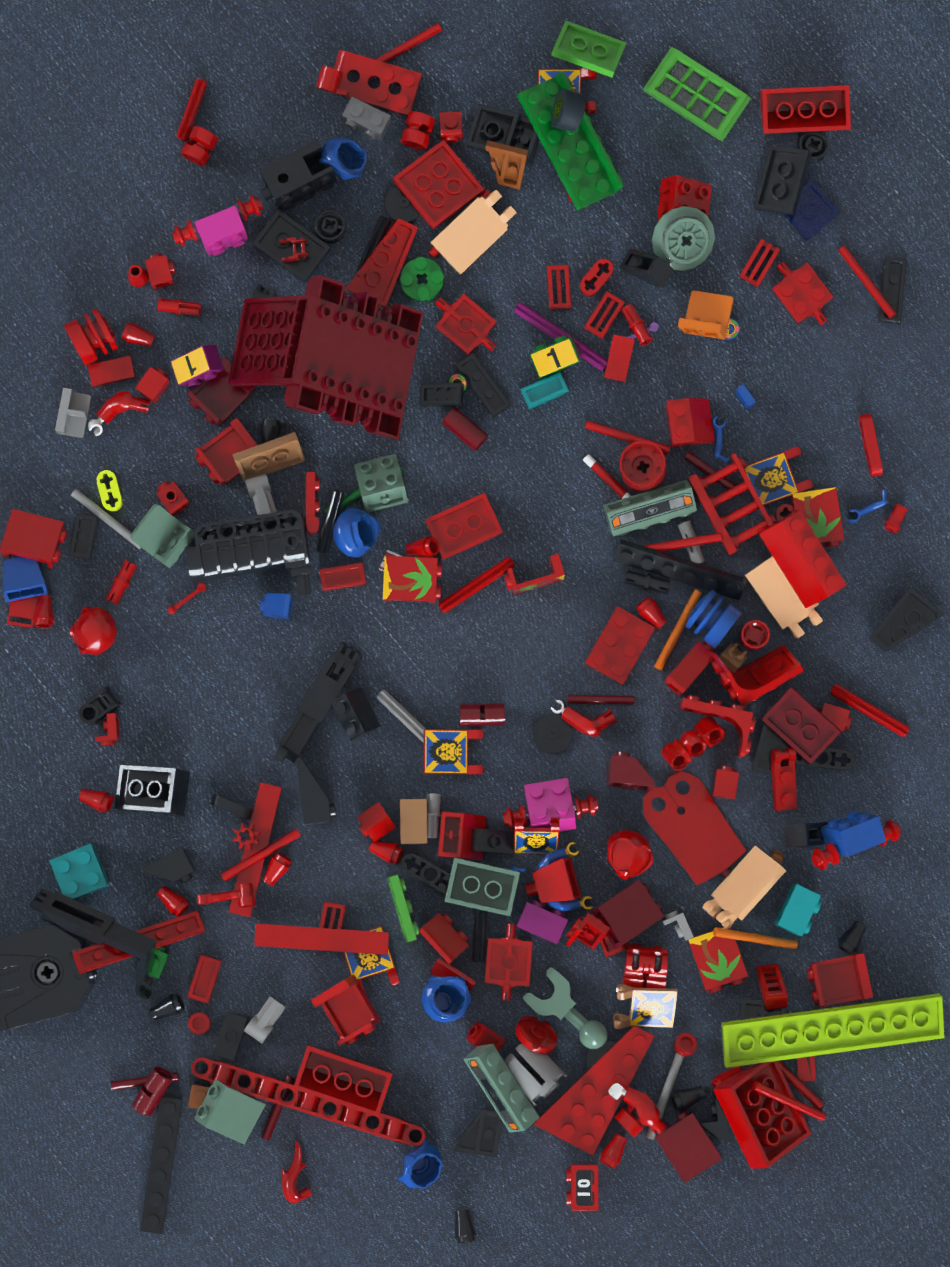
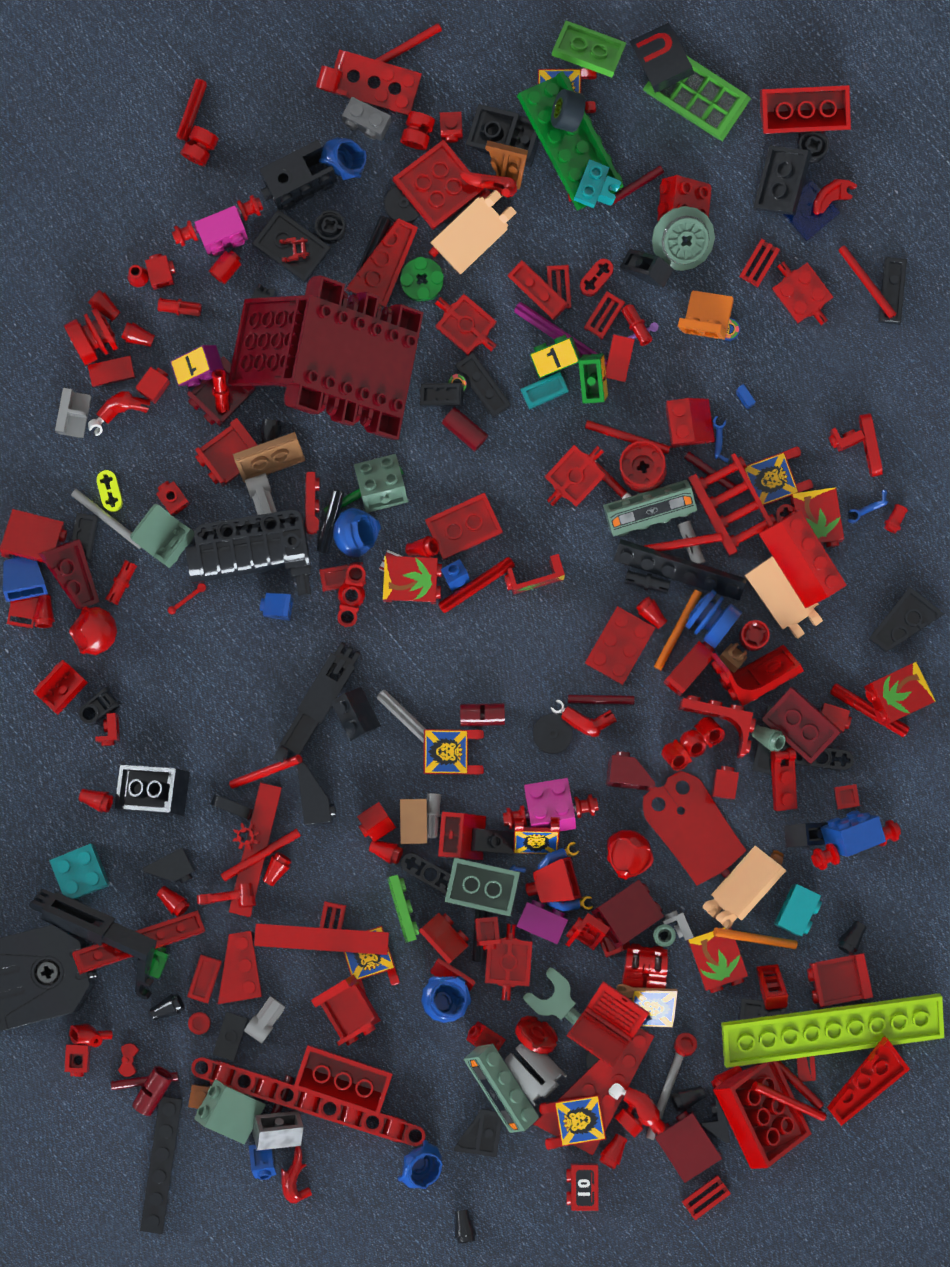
(60, 687): none -> red bracket
(71, 1066): none -> red brick
(72, 572): none -> dark red wing
(88, 1035): none -> red piece
(104, 305): none -> red cone
(128, 1051): none -> red piece
(220, 390): none -> red pin
(225, 266): none -> red brick
(240, 970): none -> red wing
(262, 1163): none -> blue bracket
(278, 1130): none -> flat silver brick
(297, 759): none -> red bar
(347, 604): none -> red piece
(455, 575): none -> blue bracket
(487, 932): none -> red bracket
(504, 185): none -> red piece
(538, 290): none -> red tile
(575, 475): none -> red plate
(578, 1121): none -> flag
(593, 378): none -> green brick
(596, 186): none -> teal plate
(608, 1024): none -> red piece
(638, 183): none -> dark red bar
(662, 57): none -> black slope
(671, 935): none -> sand green cone
(721, 1197): none -> red tile
(770, 738): none -> sand green cone
(833, 191): none -> red piece
(846, 796): none -> red plate
(849, 439): none -> red bracket
(872, 1078): none -> red wing
(899, 694): none -> red panel

